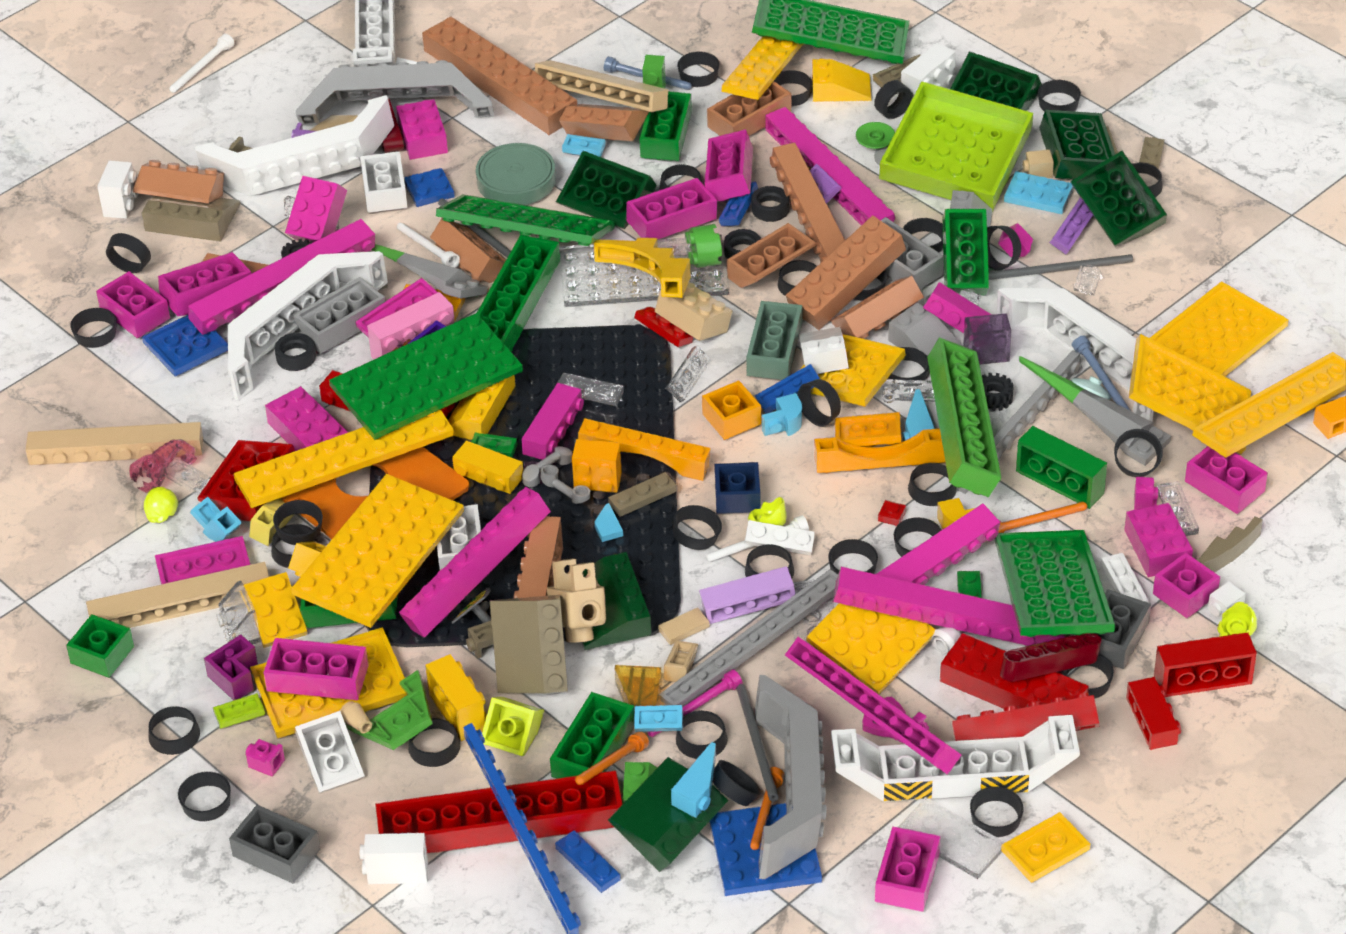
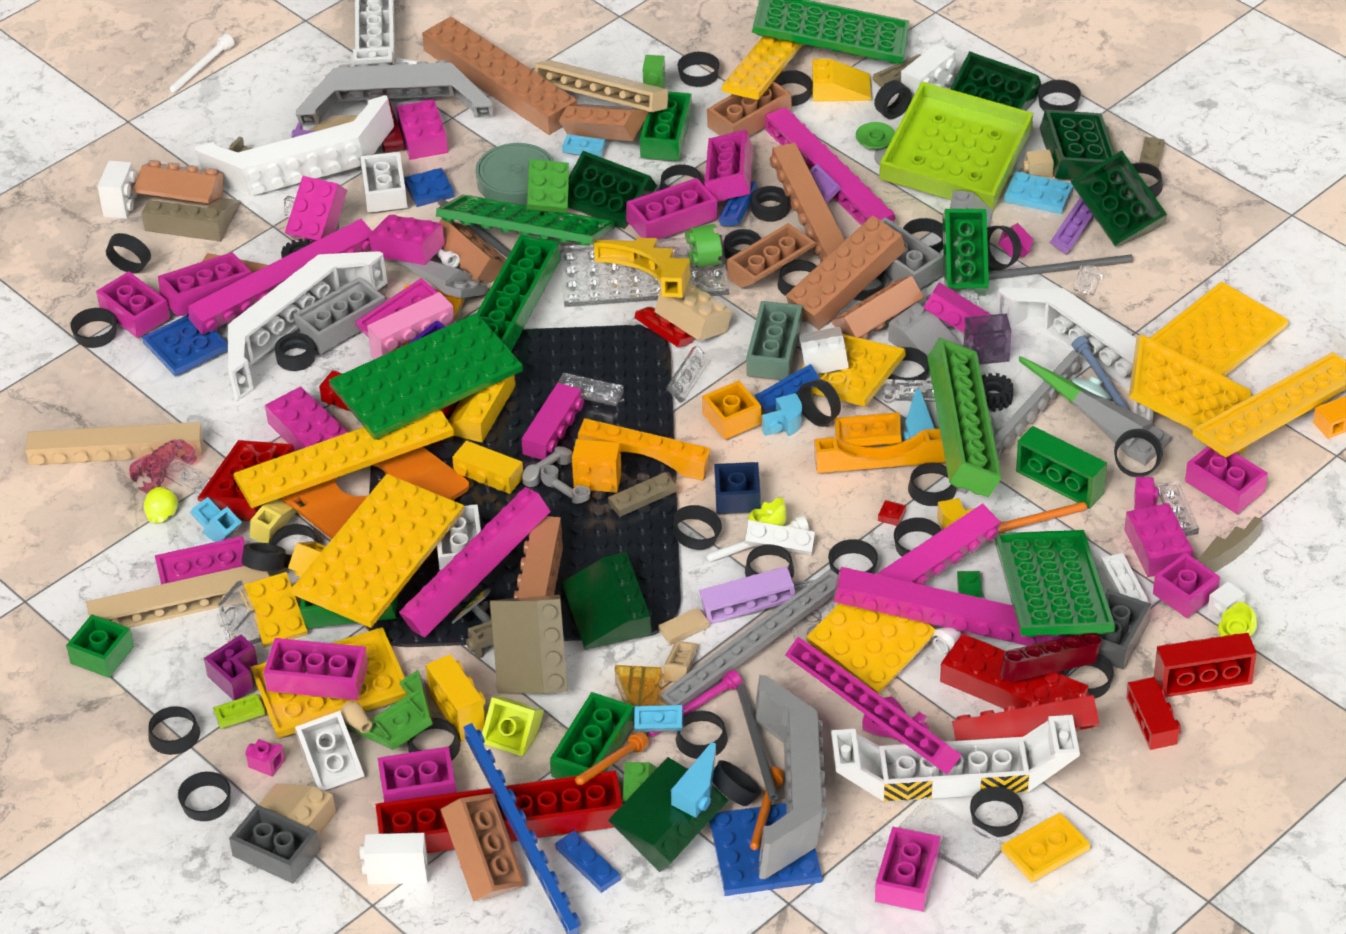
(263, 556): none -> black tyre
(298, 507): black tyre -> none
(301, 804): none -> tan slope
(407, 239): none -> dark pink brick
(416, 774): none -> dark pink brick
(483, 846): none -> nougat slope
(499, 444): green plate -> none
(547, 186): none -> bright green plate
(580, 599): tan piece -> none
(608, 525): medium azure tile -> none
(612, 65): sand blue piece -> none

